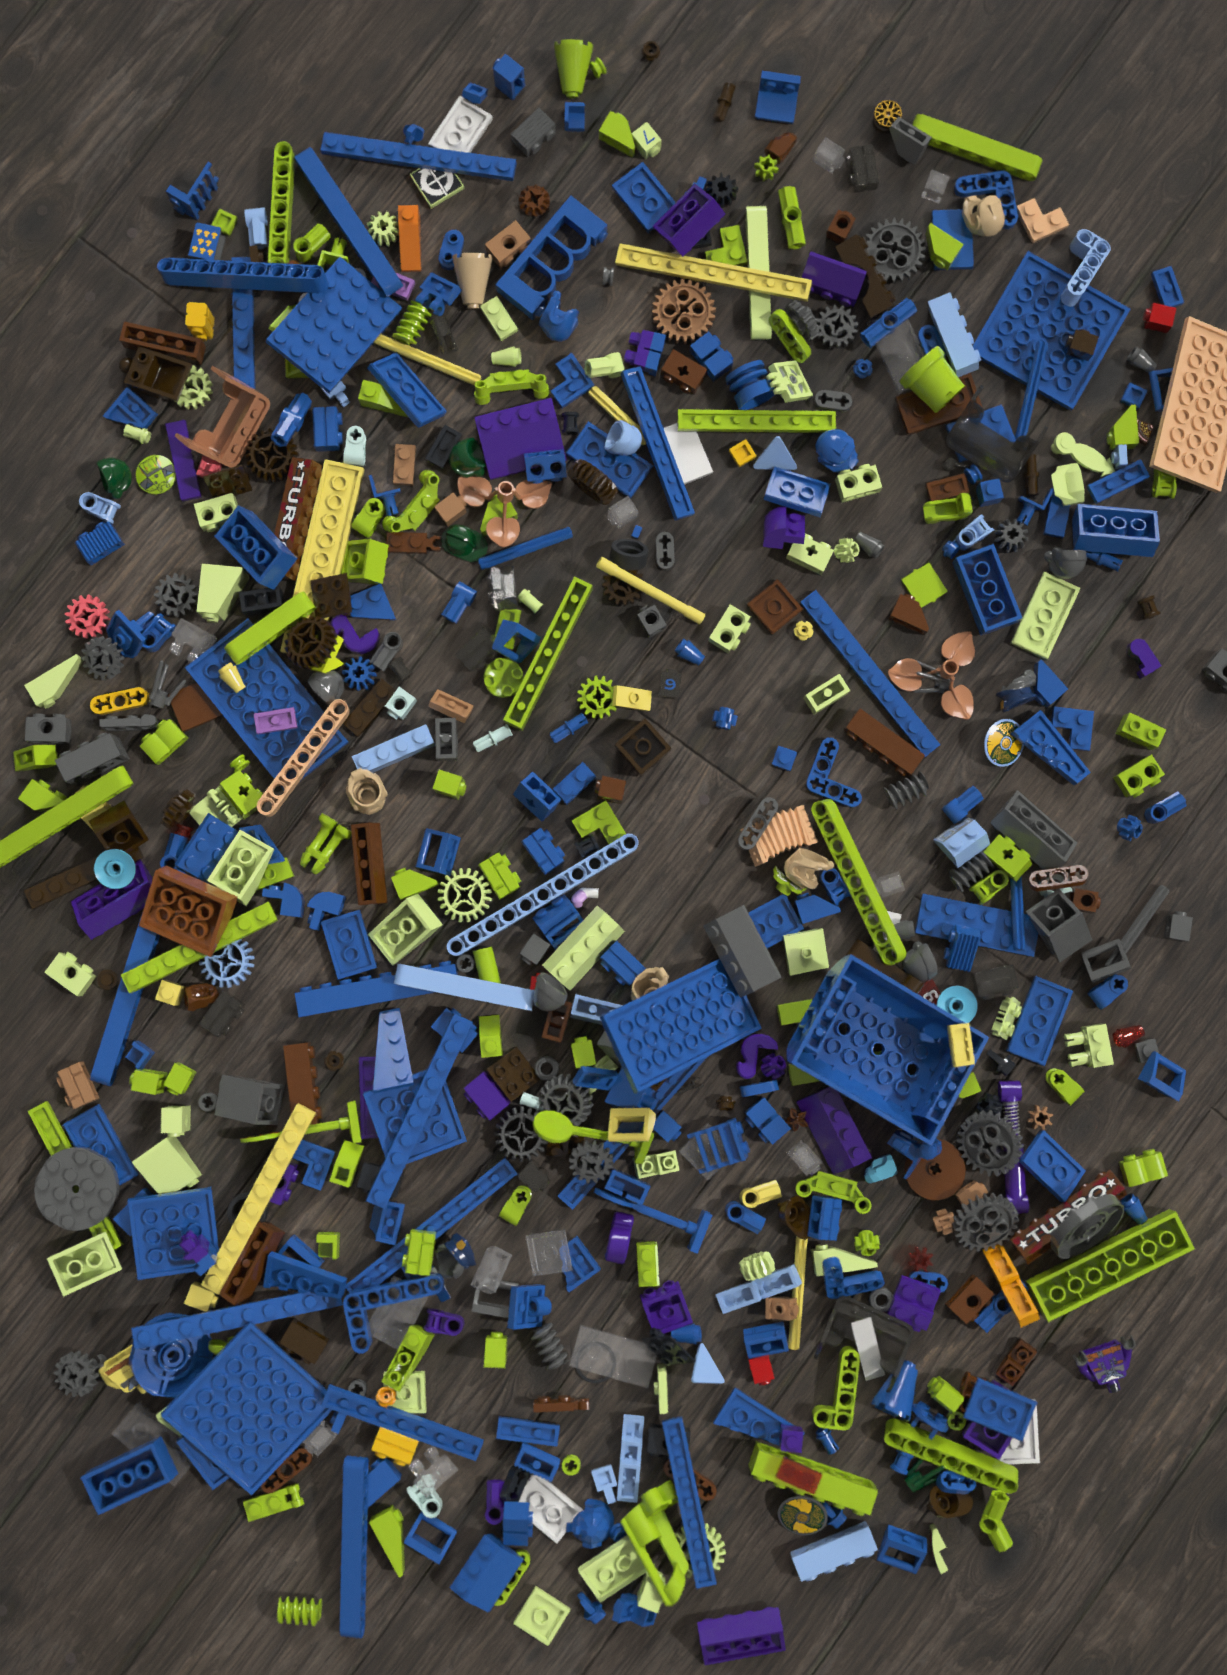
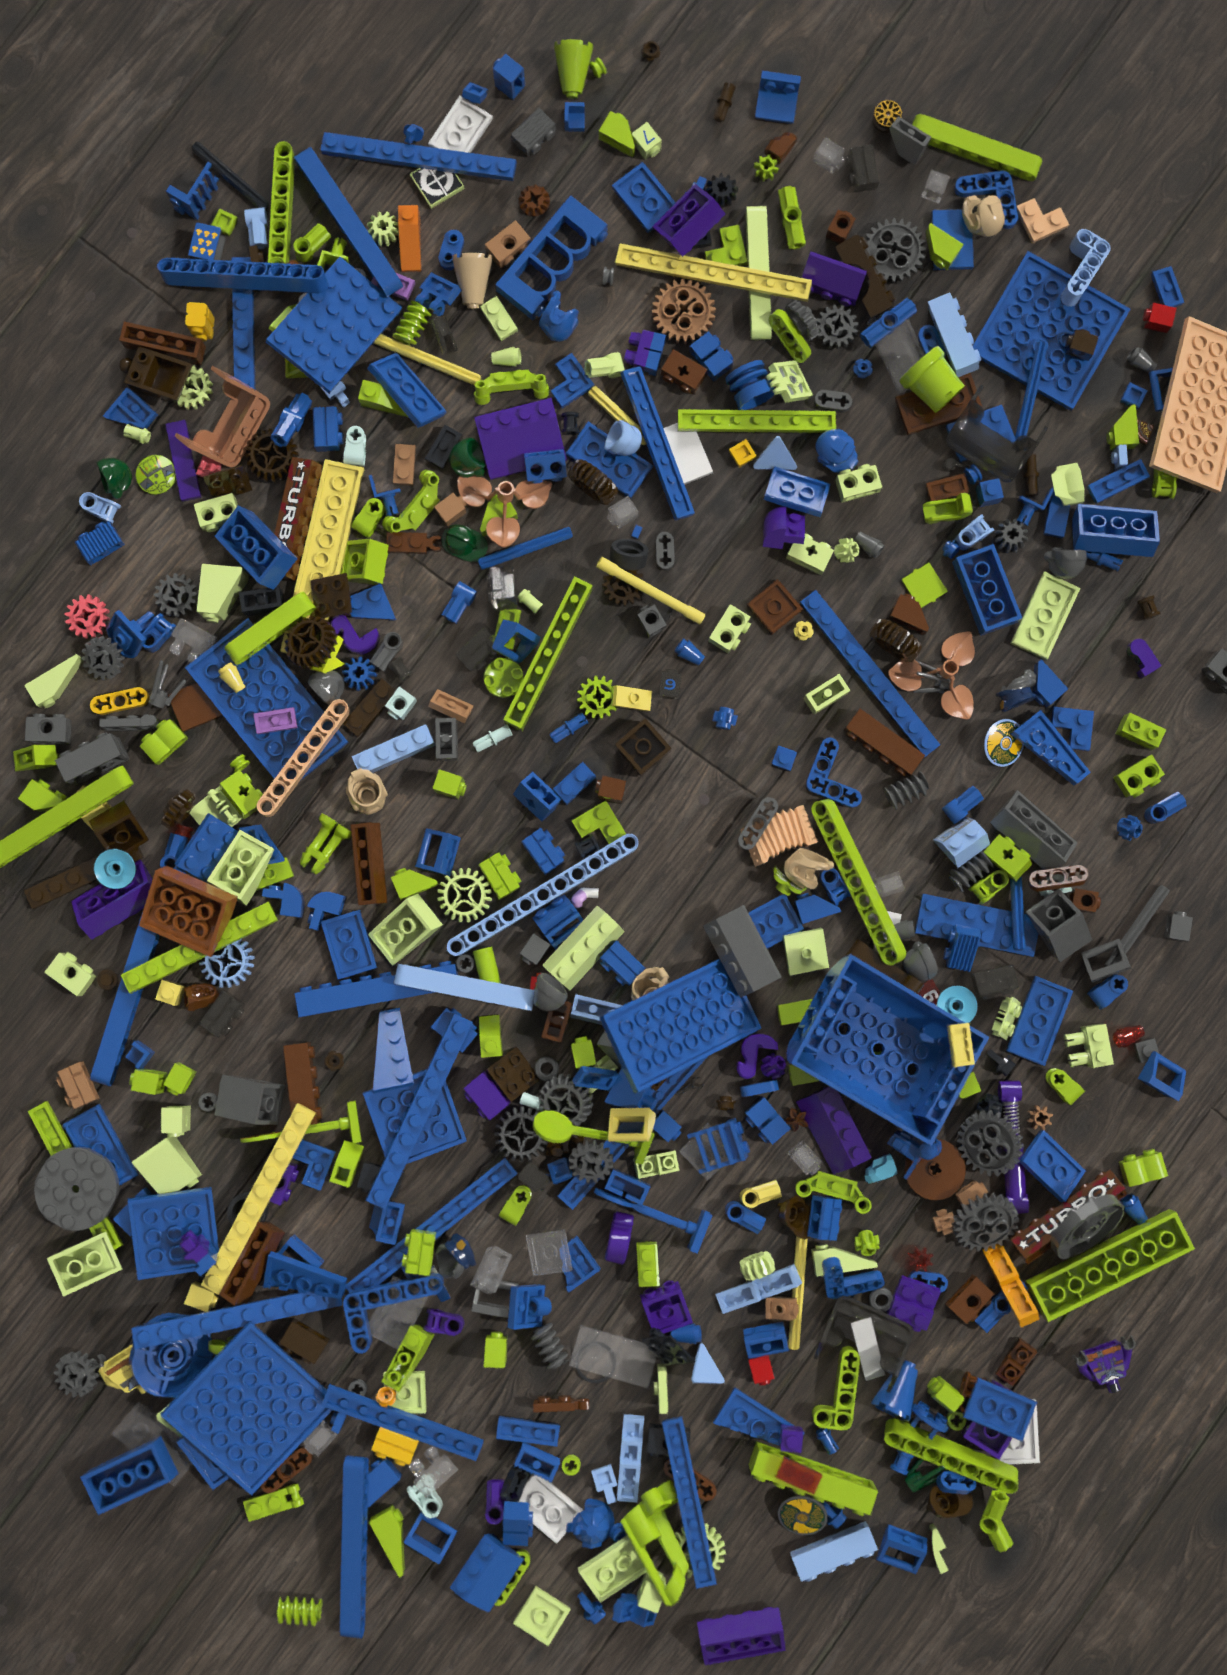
(229, 175): none -> black axle
(328, 1244): lime panel -> none
(366, 1080): dark purple tile -> none
(560, 1170): none -> blue plate
(895, 640): none -> dark brown gear
(1082, 454): yellowish green brick -> none

